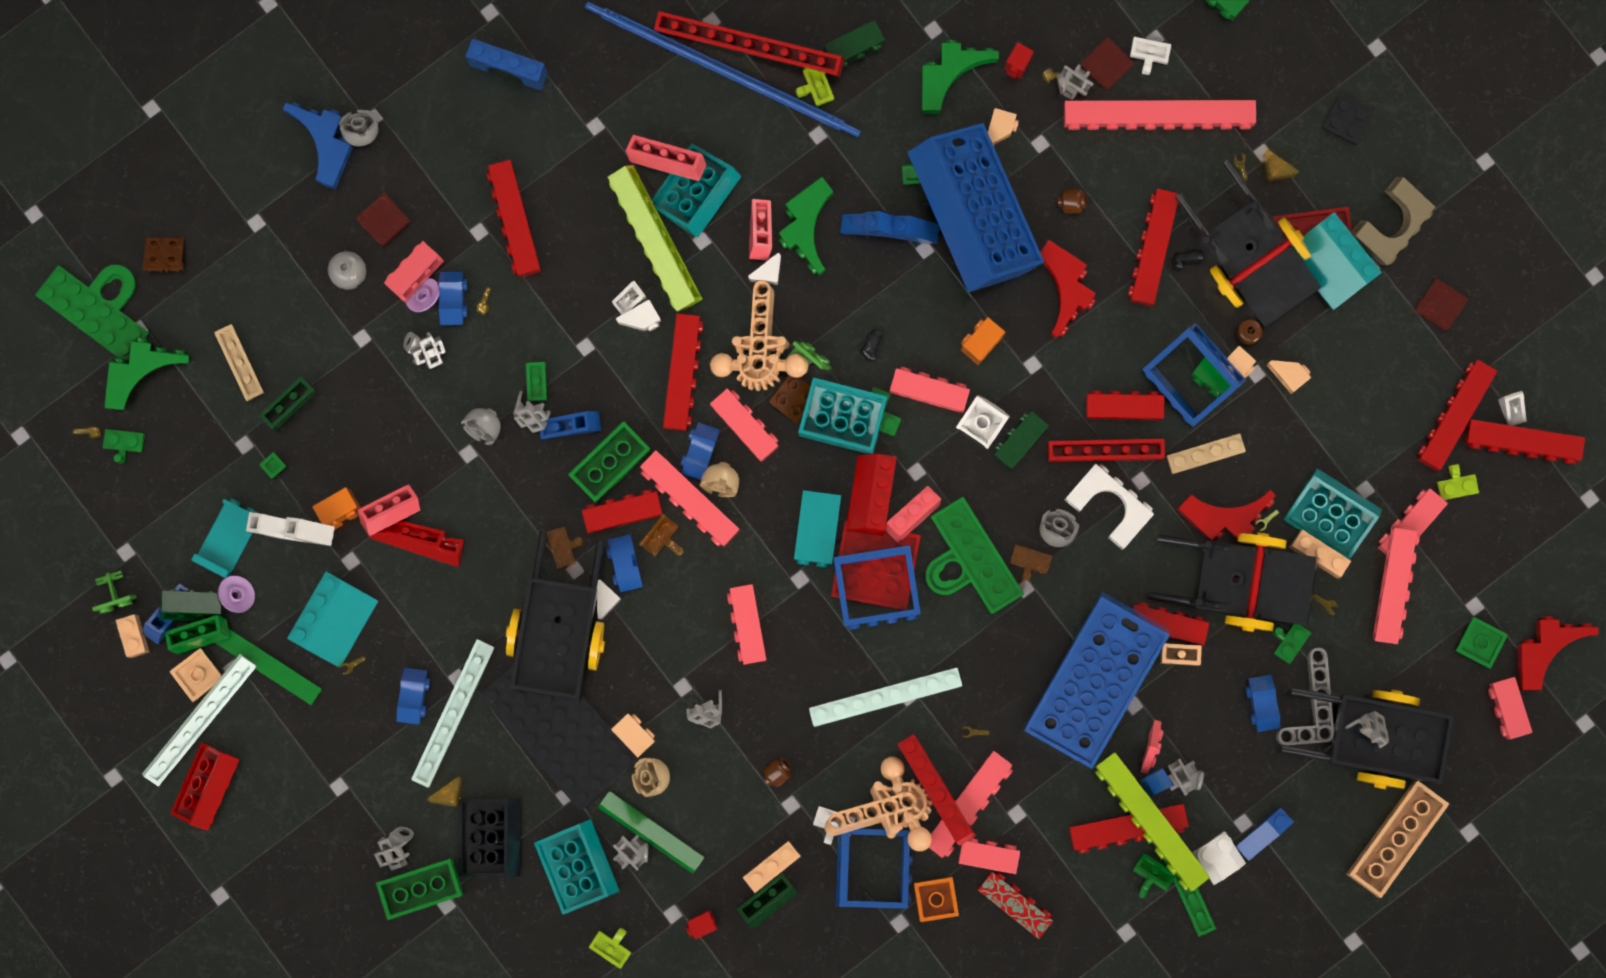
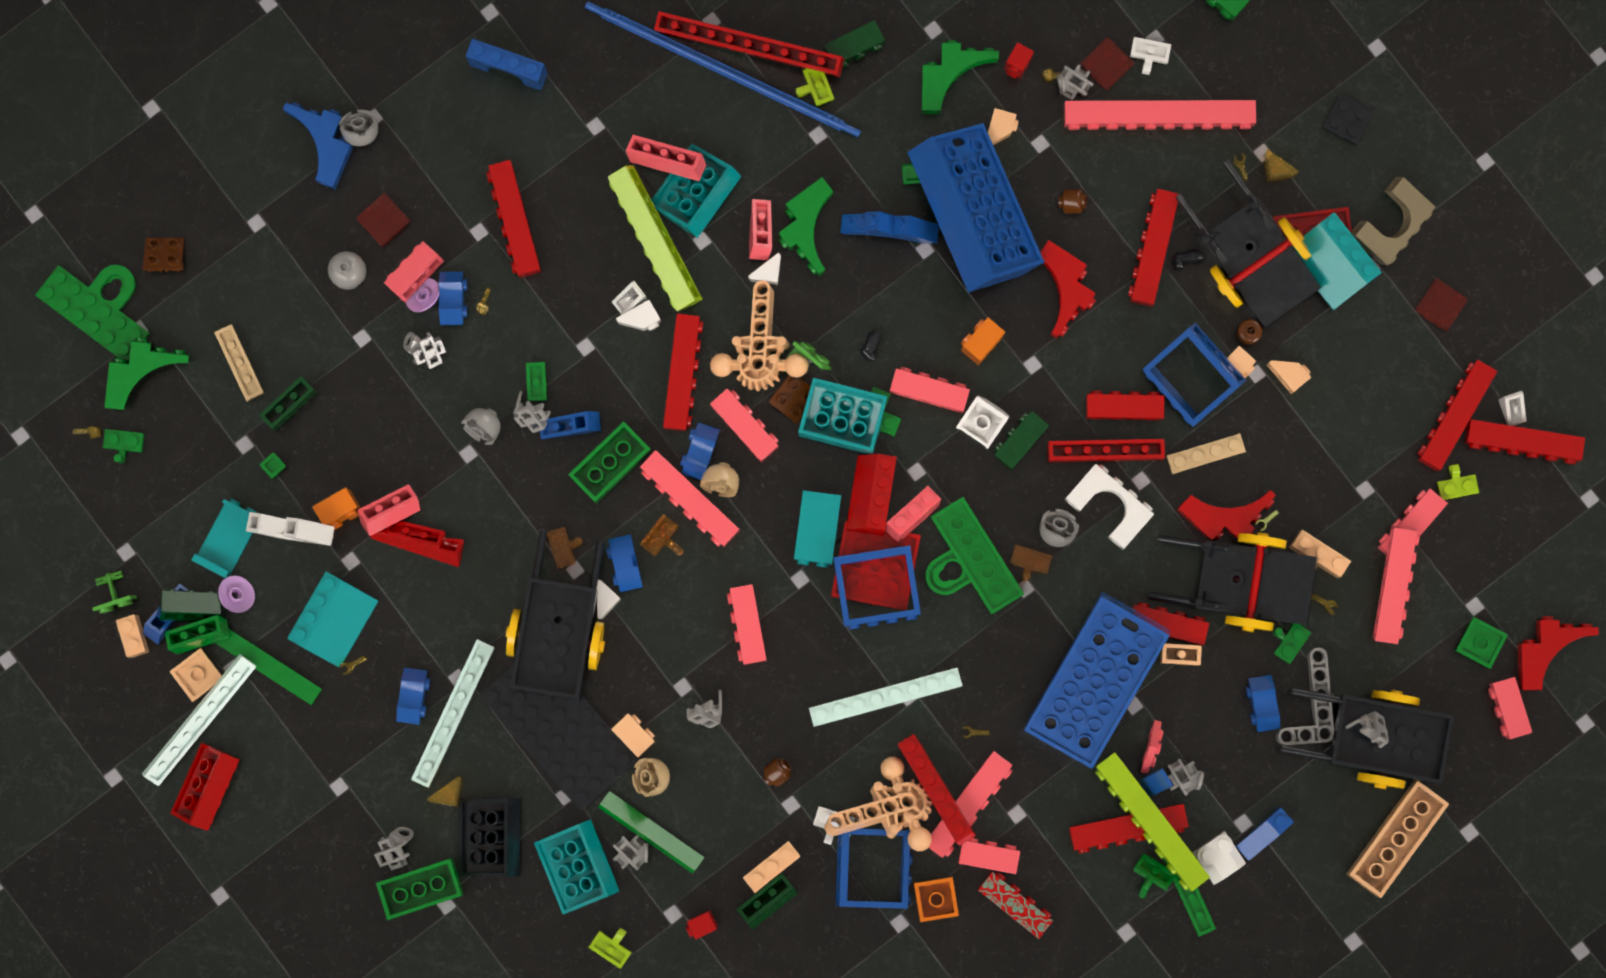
(622, 512): red brick -> none
(1207, 375): green brick -> none
(1333, 514): teal slope -> none

